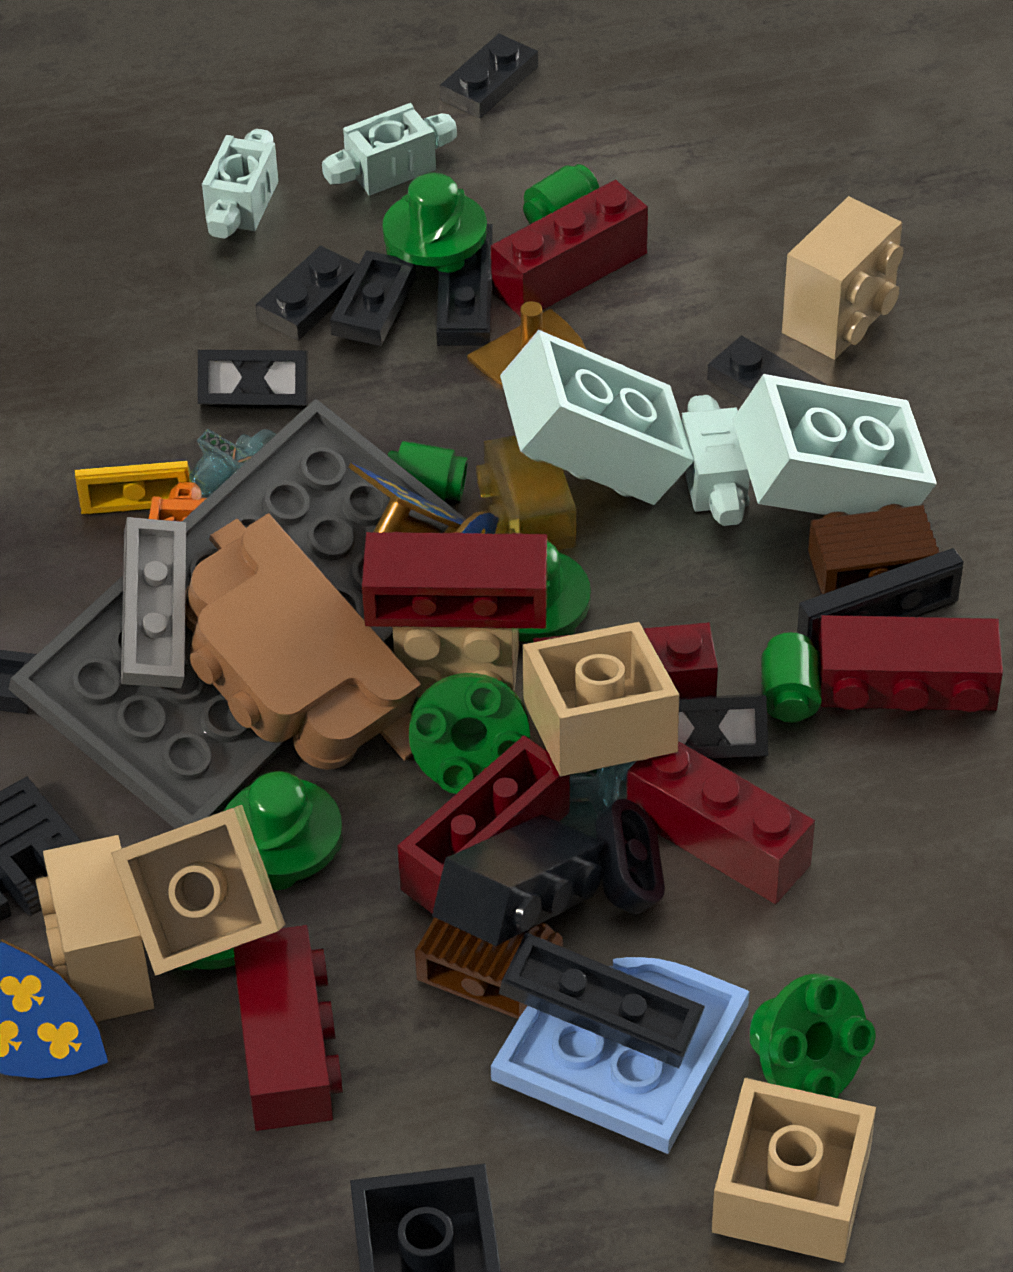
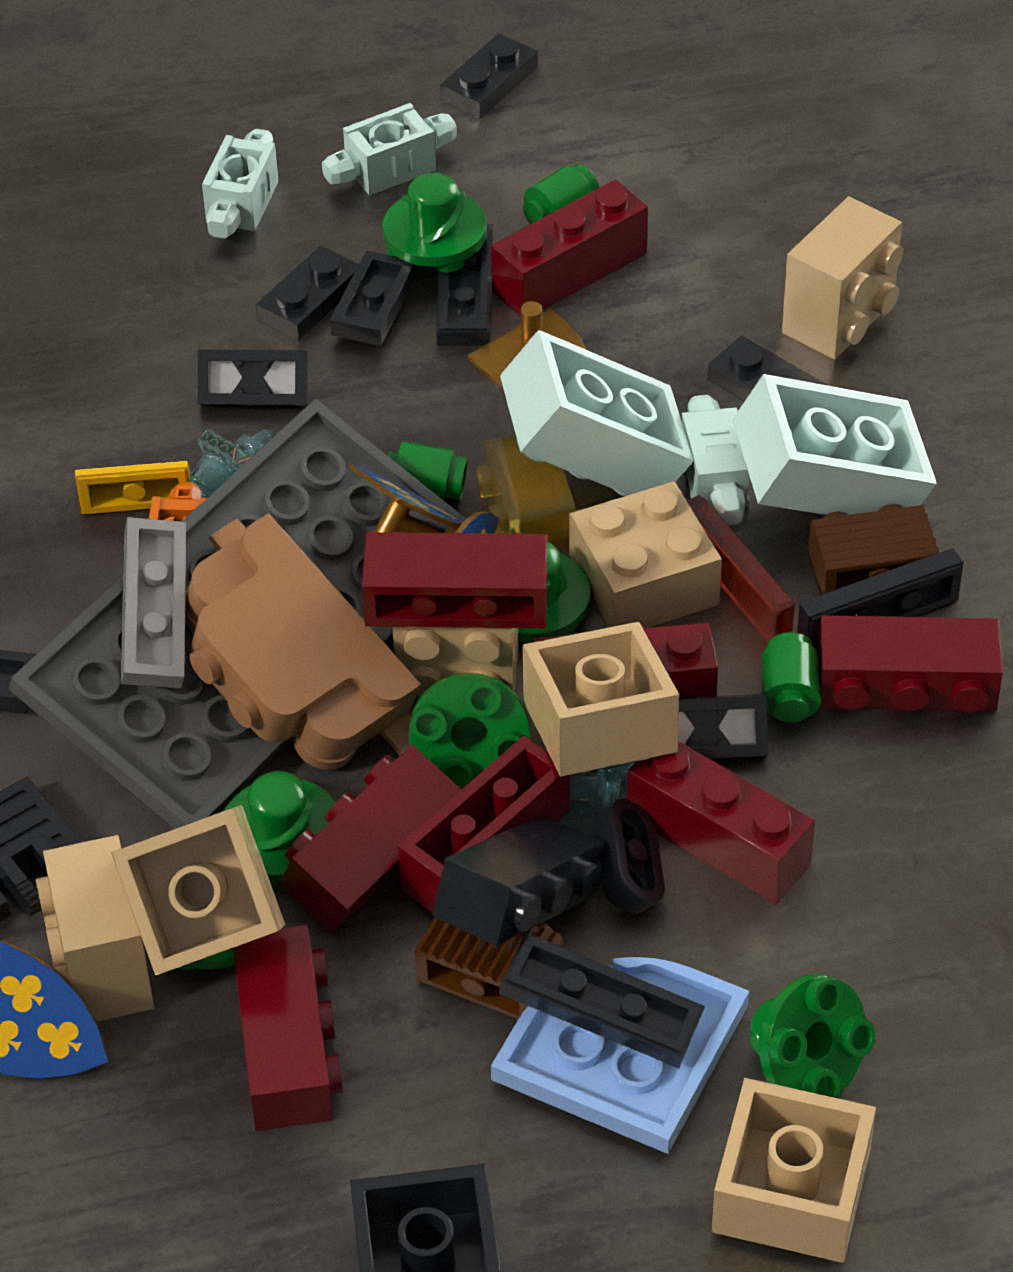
(358, 846): none -> dark red brick
(646, 557): none -> tan brick
(744, 577): none -> clear red tile

